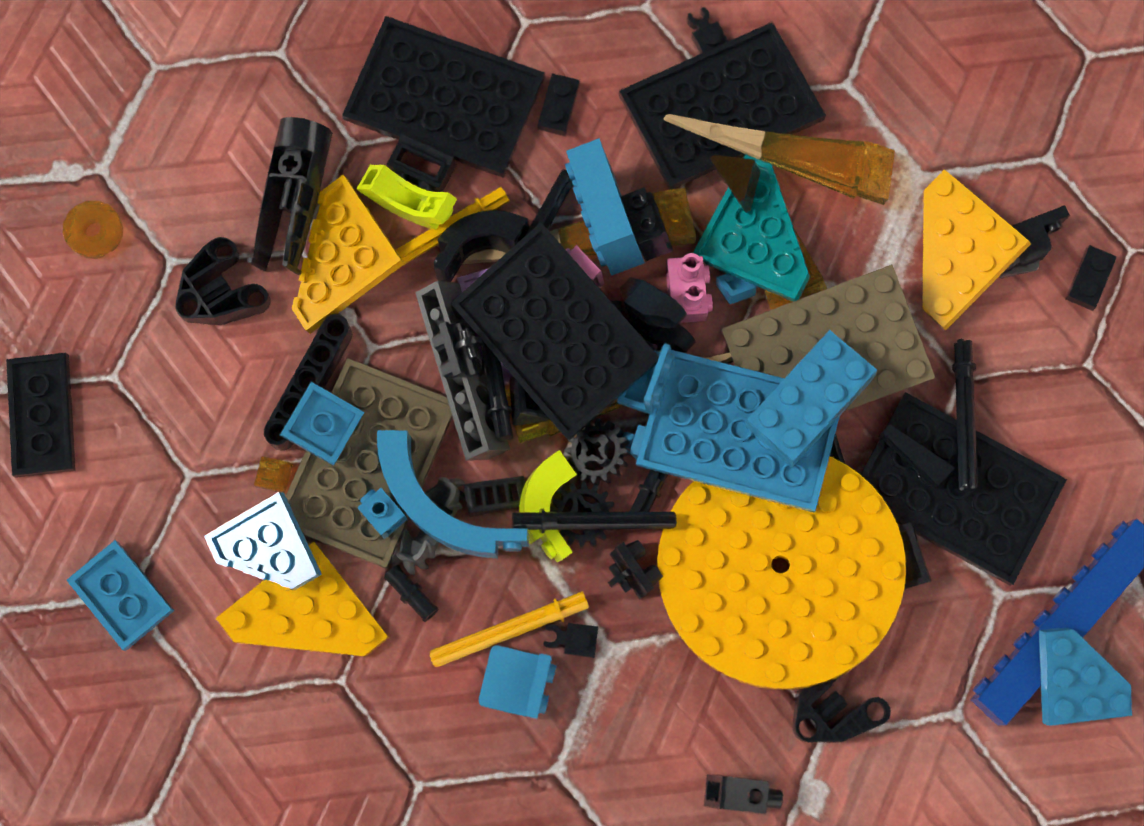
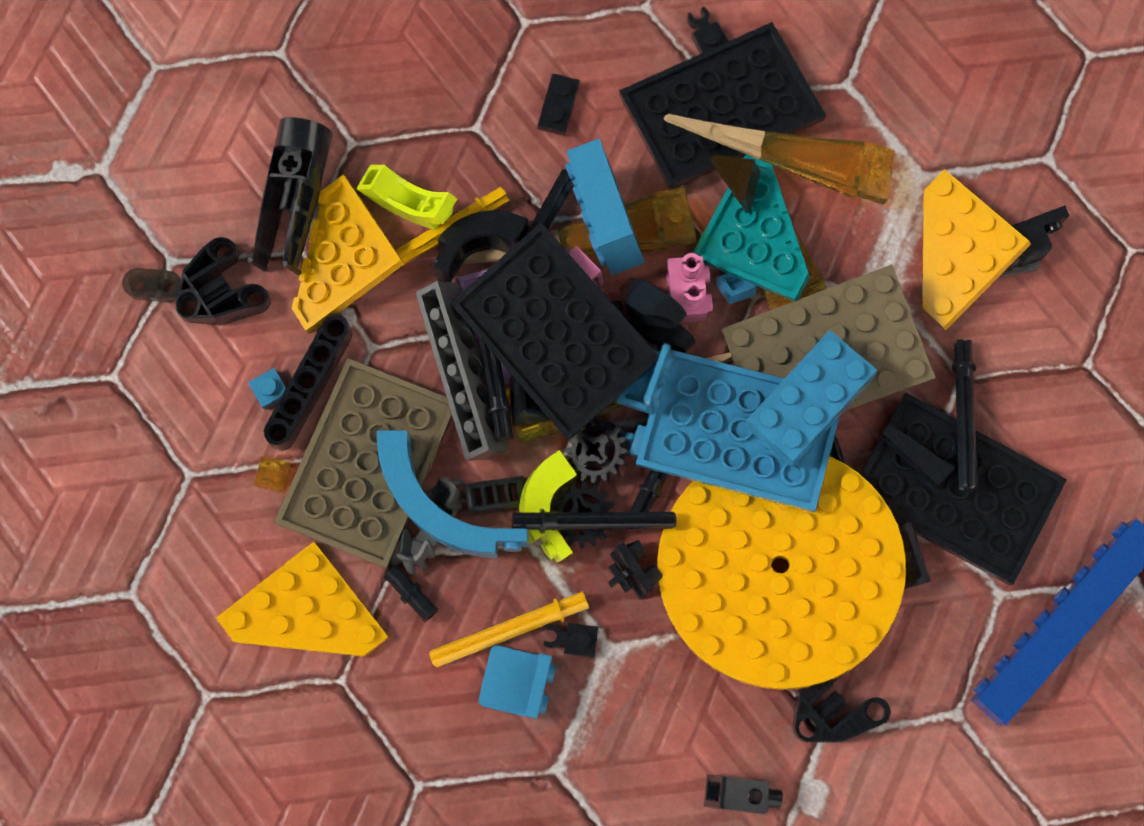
(40, 415): black tile -> none
(83, 216): clear yellow tile -> none
(120, 595): dark azure plate -> none
(154, 284): none -> clear smoke plate
(266, 544): plate -> none
(268, 388): none -> dark azure plate
(322, 423): dark azure plate -> none
(381, 512): dark azure brick -> none
(428, 153): black window -> none
(444, 95): black plate -> none
(459, 349): black hips -> none
(647, 224): black window -> none
(1078, 681): dark azure plate -> none
(1091, 277): black plate -> none

